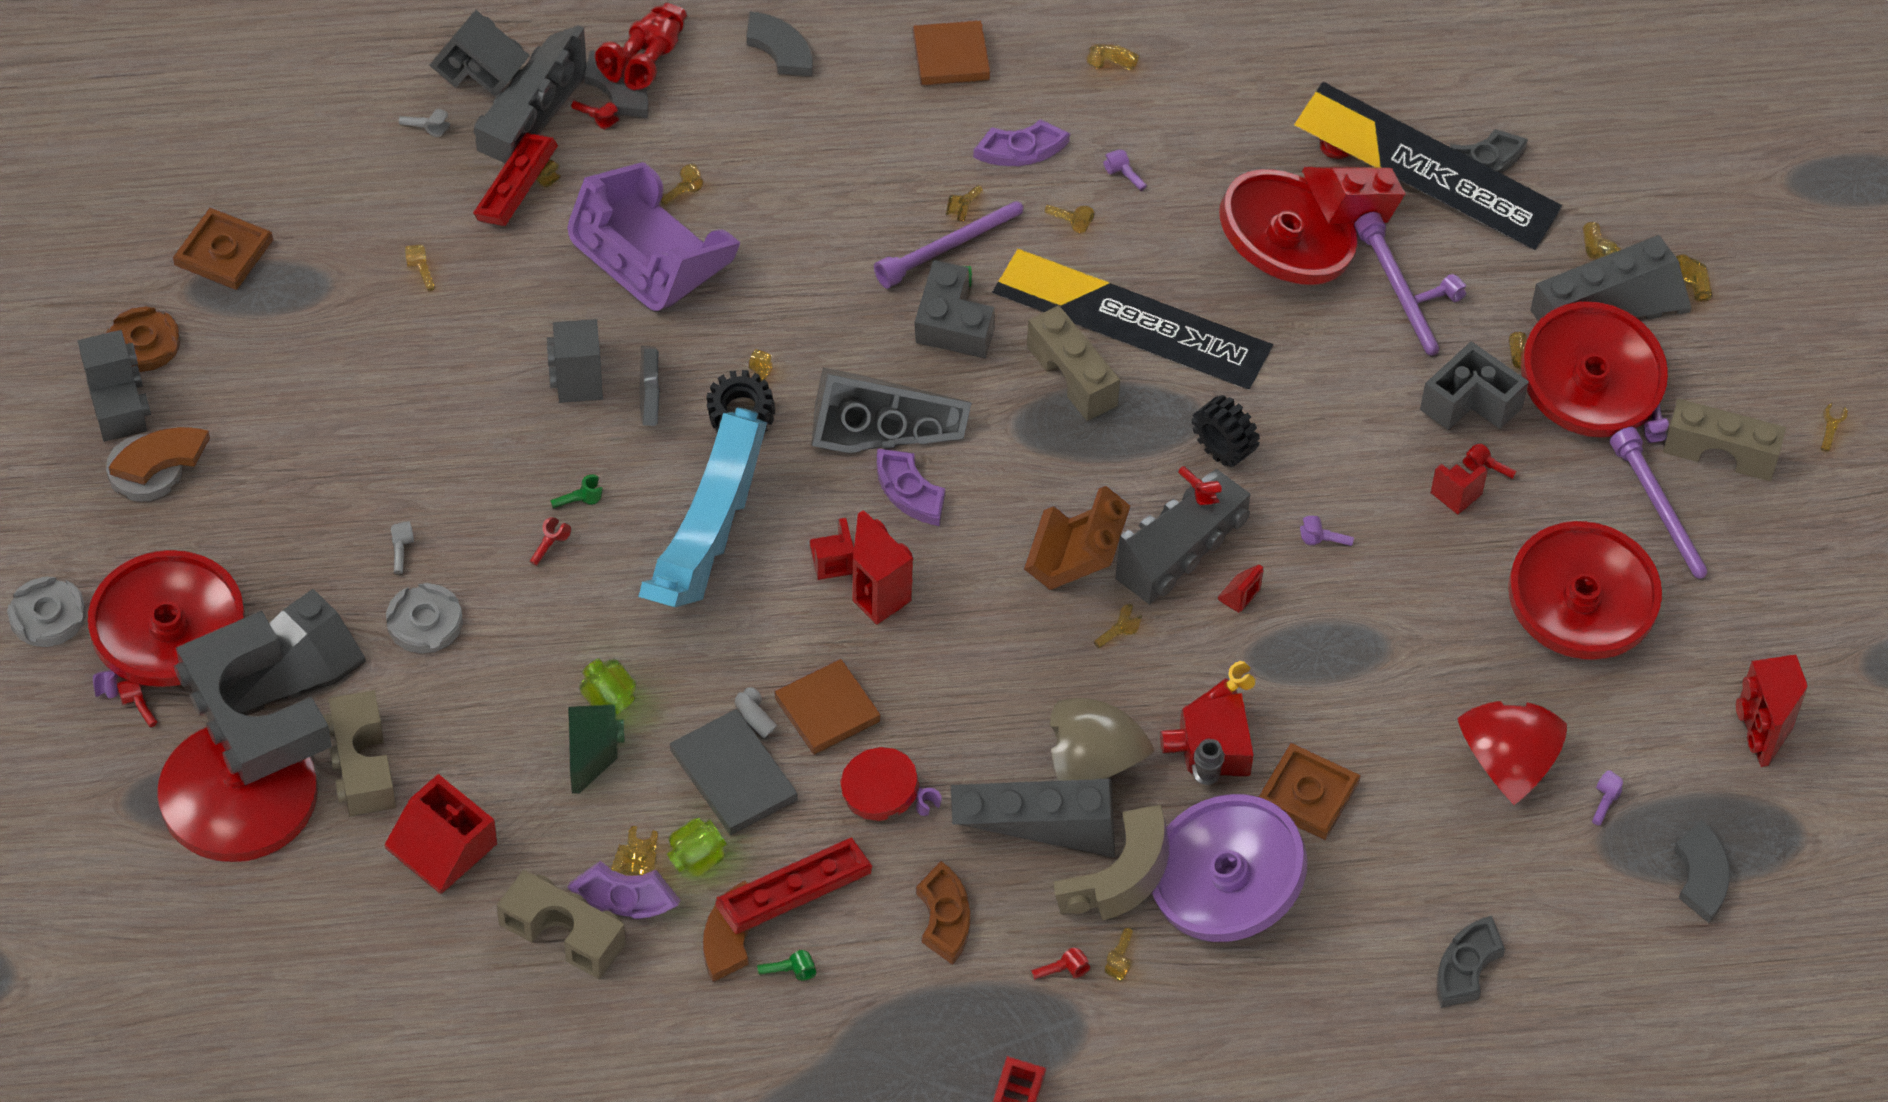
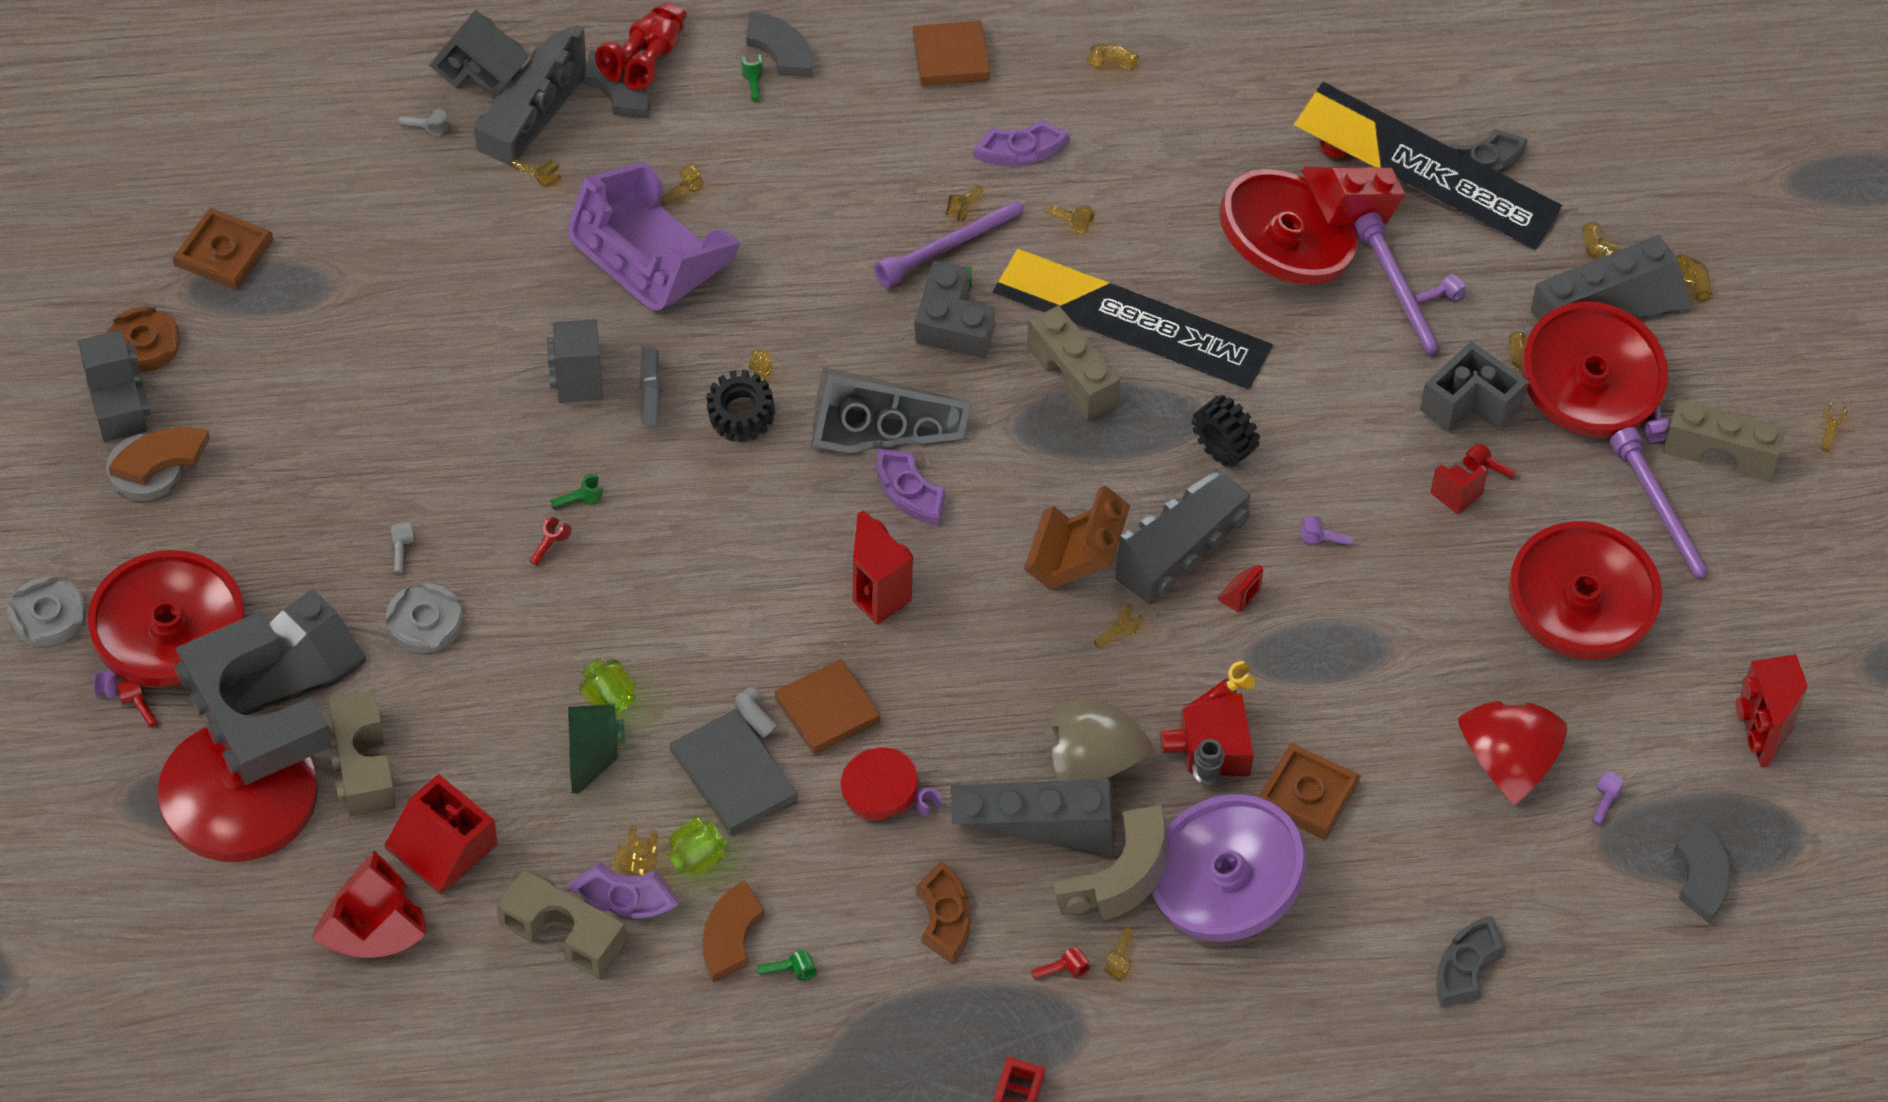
(371, 914): none -> red brick
(417, 257): clear yellow hand -> none
(515, 179): red tile -> none
(603, 116): red hand -> none
(687, 561): medium azure arch -> none
(752, 73): none -> green hand
(793, 885): red tile -> none
(833, 553): red panel -> none
(1119, 161): medium lavender hand -> none
(1204, 492): red hand -> none

